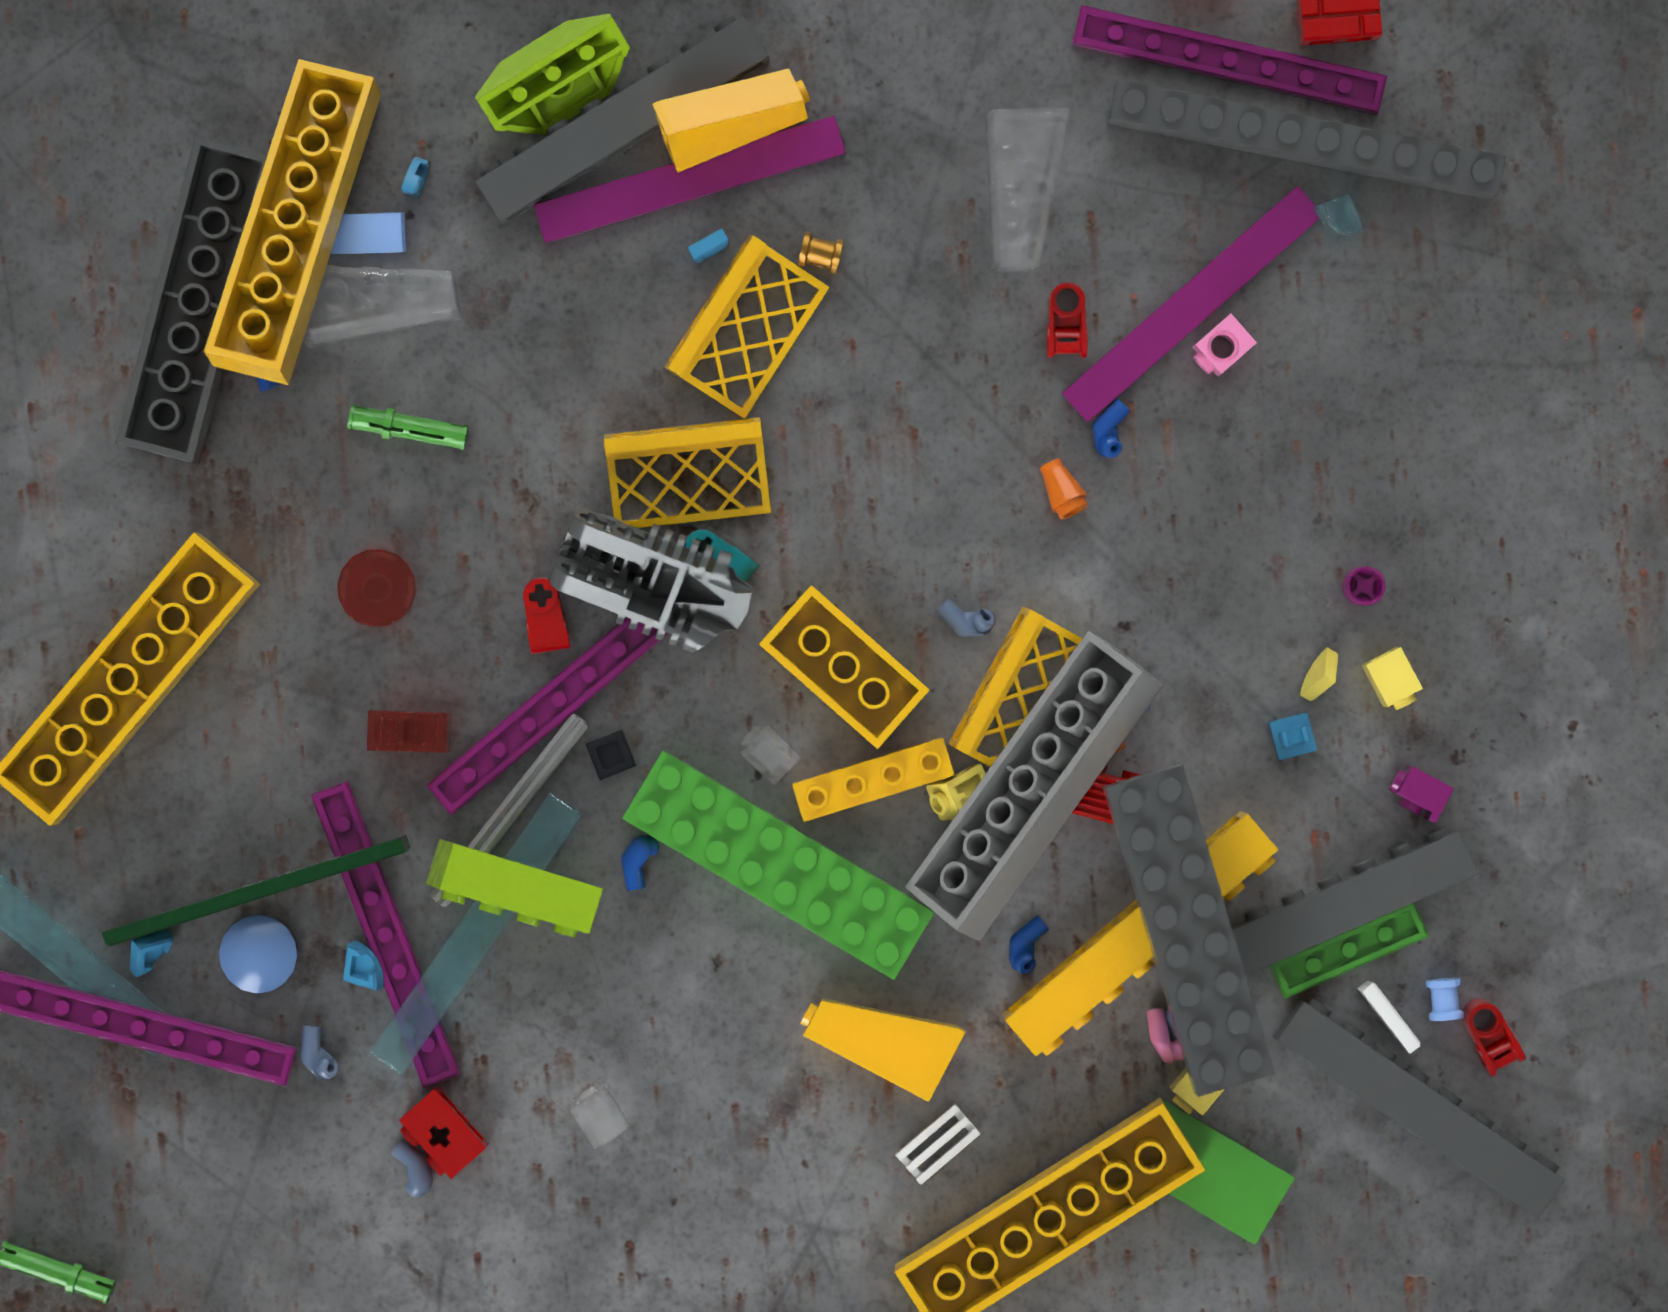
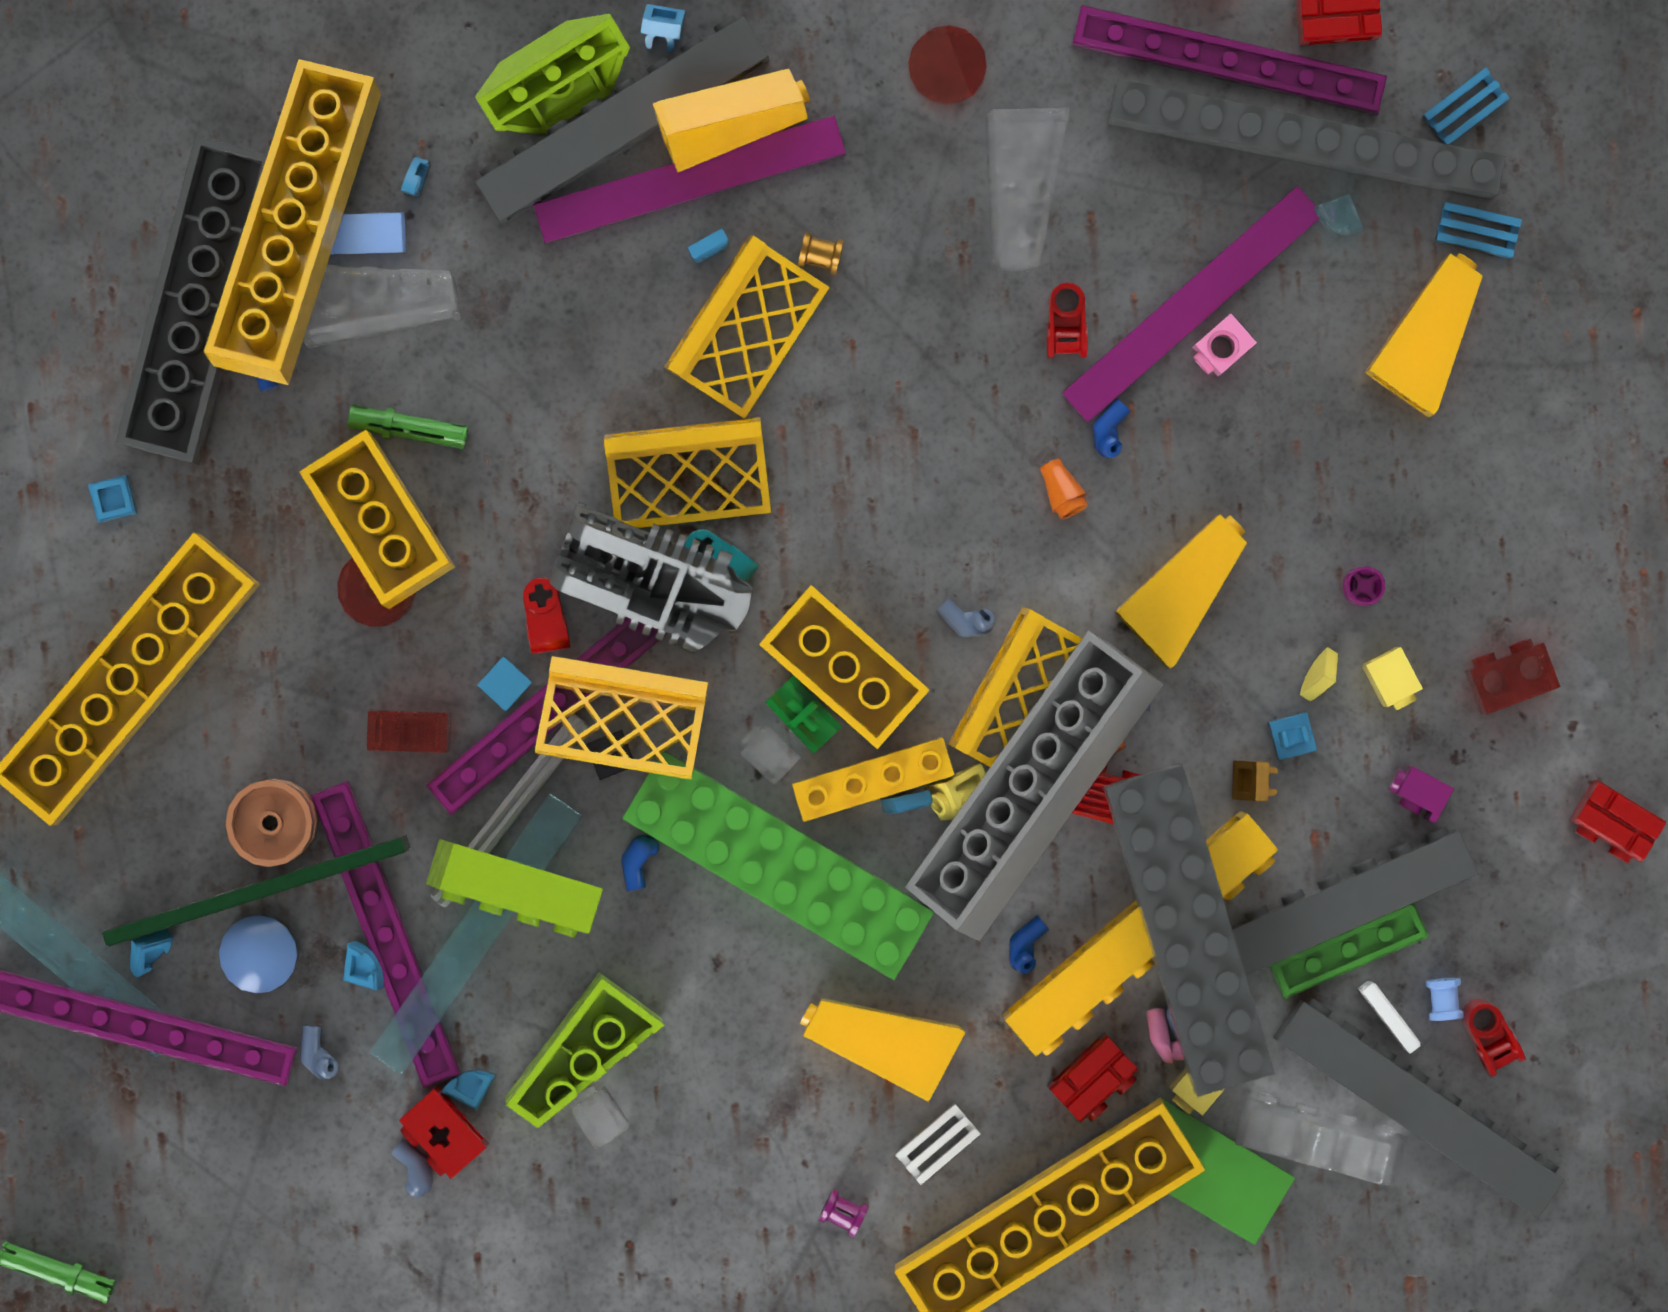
(112, 498): none -> dark azure tile
(295, 818): none -> nougat wheel
(377, 519): none -> yellow brick
(470, 1087): none -> dark azure tile
(505, 683): none -> dark azure tile
(588, 1042): none -> lime wedge
(628, 685): none -> yellow fence
(664, 23): none -> dark azure tile
(803, 714): none -> green hips
(855, 1211): none -> magenta bush
(906, 802): none -> dark azure tile
(955, 76): none -> clear red tile
(1094, 1078): none -> red brick
(1180, 593): none -> yellow slope
(1252, 780): none -> pearl gold tile
(1321, 1140): none -> clear wedge
(1426, 340): none -> yellow slope
(1492, 87): none -> dark azure tile
(1511, 236): none -> dark azure tile
(1514, 685): none -> clear red brick
(1616, 821): none -> red brick

